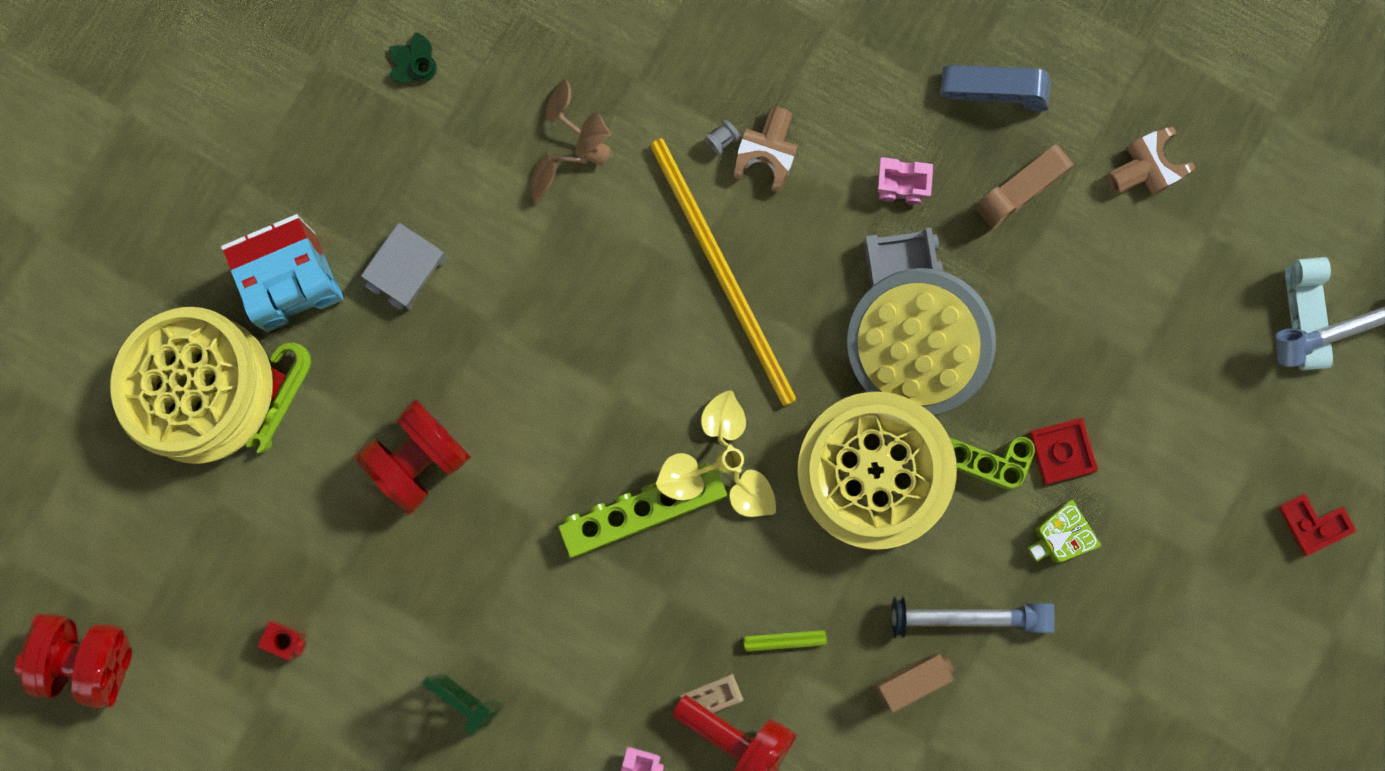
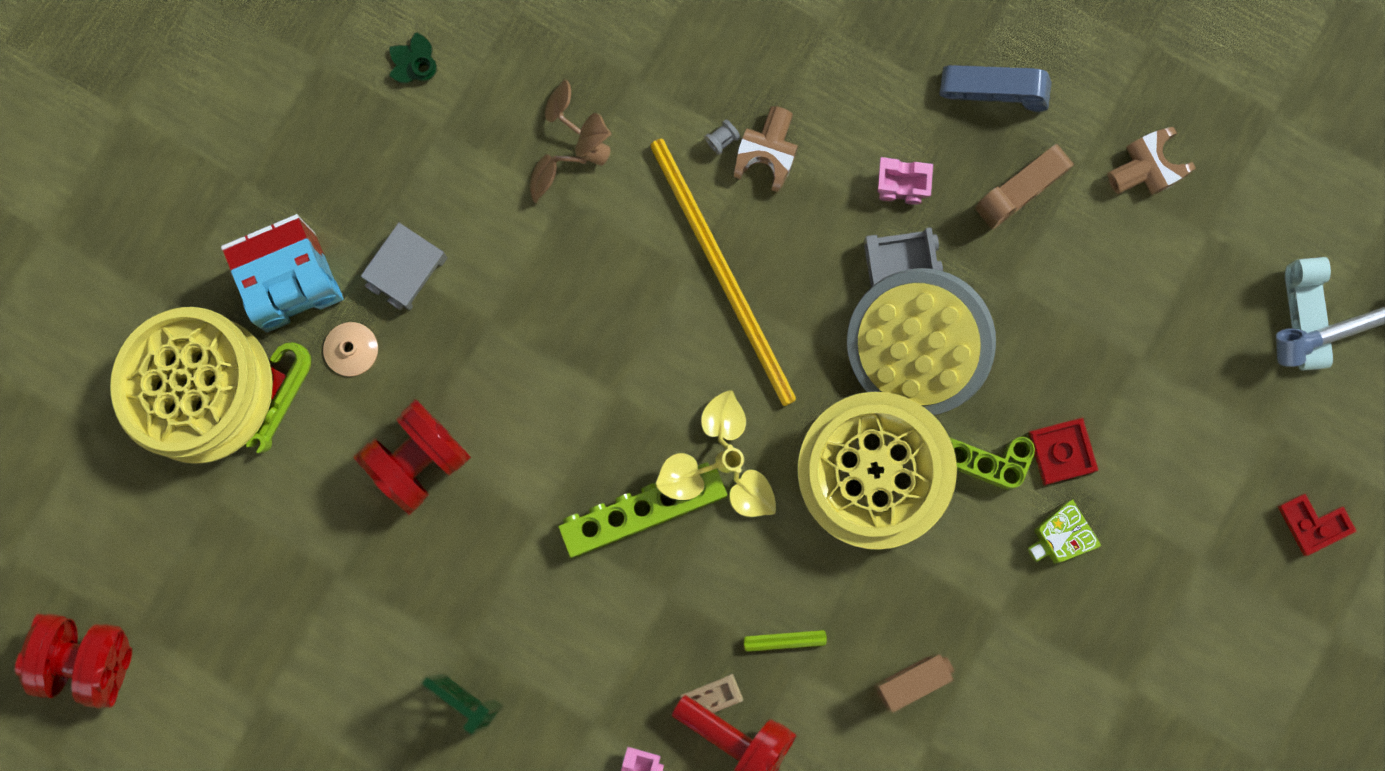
(270, 640): red brick -> none
(360, 358): none -> light nougat dish
(1030, 617): piece -> none

